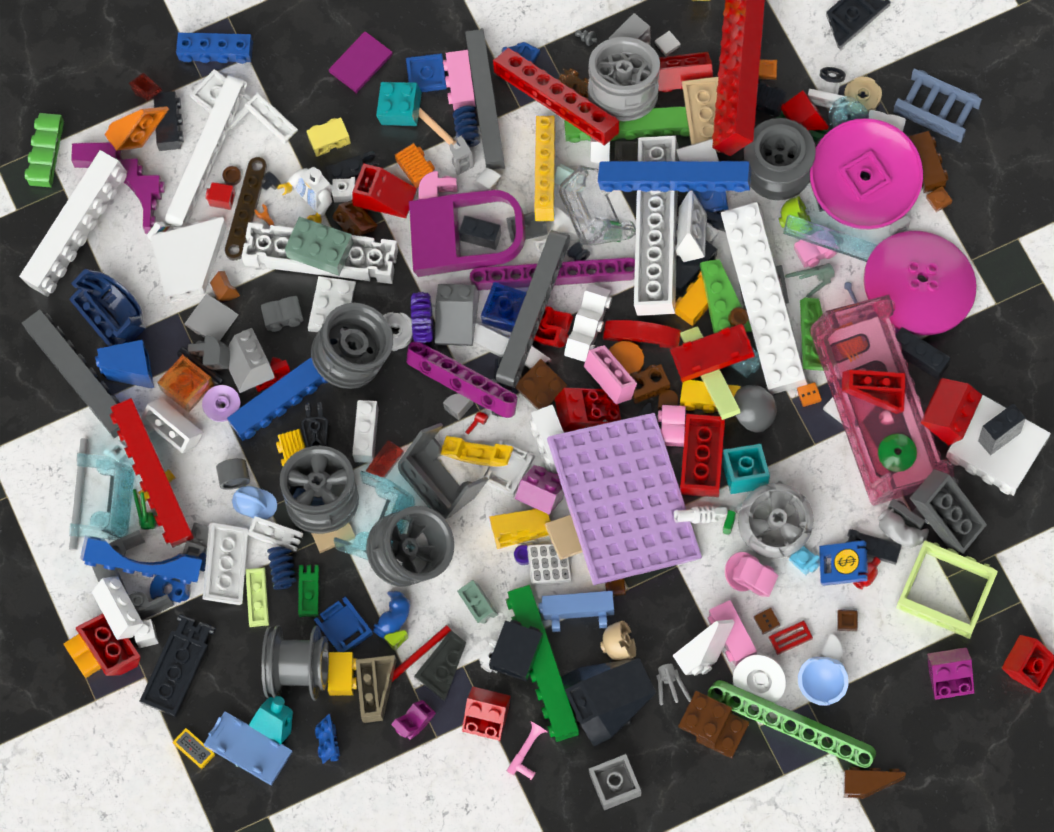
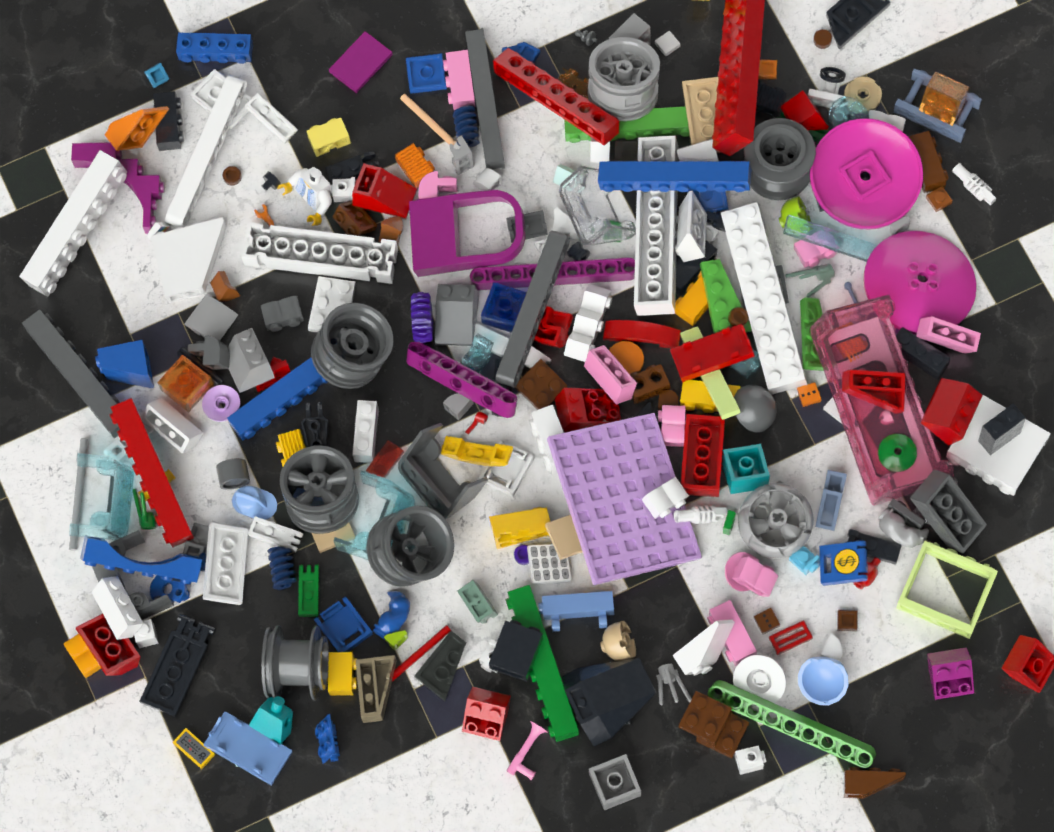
(45, 150): bright green brick -> none
(118, 301): dark blue piece -> none
(145, 87): clear red slope -> none
(156, 75): none -> dark azure slope
(220, 196): red brick -> none
(245, 207): dark brown plate -> none
(257, 597): yellowish green tile -> none
(319, 246): sand green brick -> none
(391, 229): none -> dark orange tile
(399, 103): teal brick -> none
(405, 333): white plate -> none
(414, 720): magenta brick -> none
(479, 354): none -> clear light blue brick
(480, 232): black brick -> none
(540, 489): brick -> none
(544, 168): yellow brick -> none
(616, 587): reddish brown tile -> none
(665, 498): none -> white brick
(683, 68): red slope -> none
(750, 759): none -> white brick
(822, 39): none -> reddish brown tile
(831, 500): none -> sand blue slope
(944, 98): none -> clear orange brick
(948, 335): none -> bright pink brick
(974, 184): none -> white hinge

